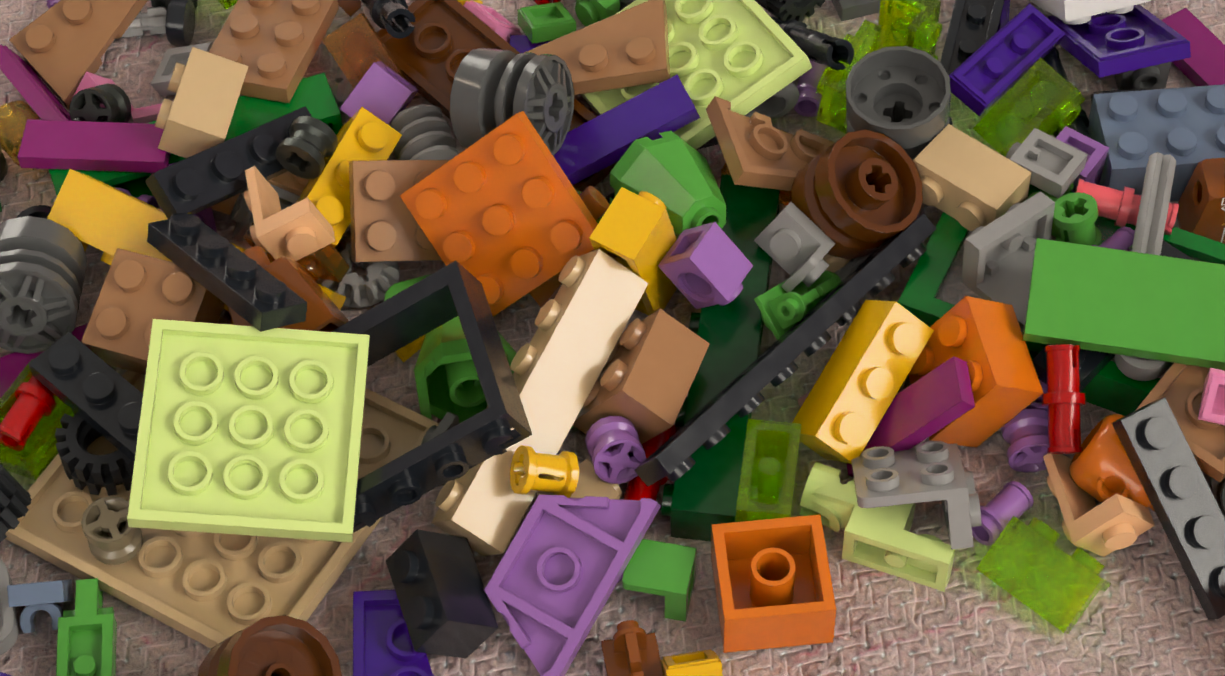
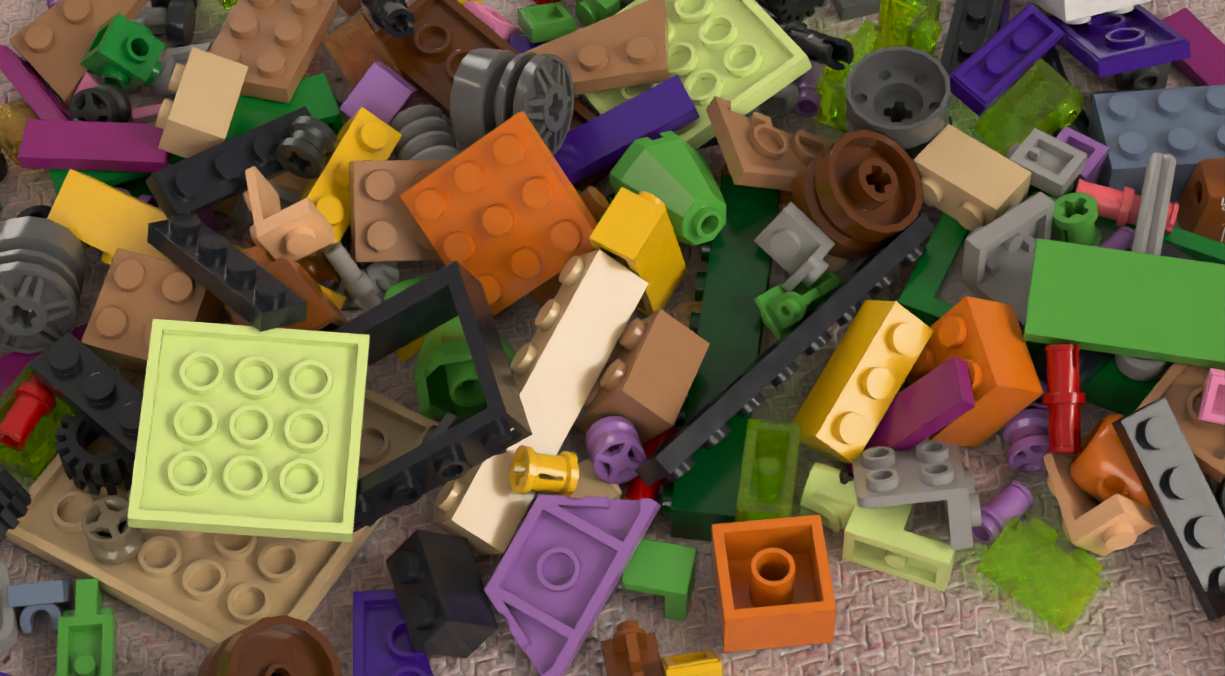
(124, 54): none -> green brick
(353, 278): none -> light grey piece
(706, 266): medium lavender brick -> none

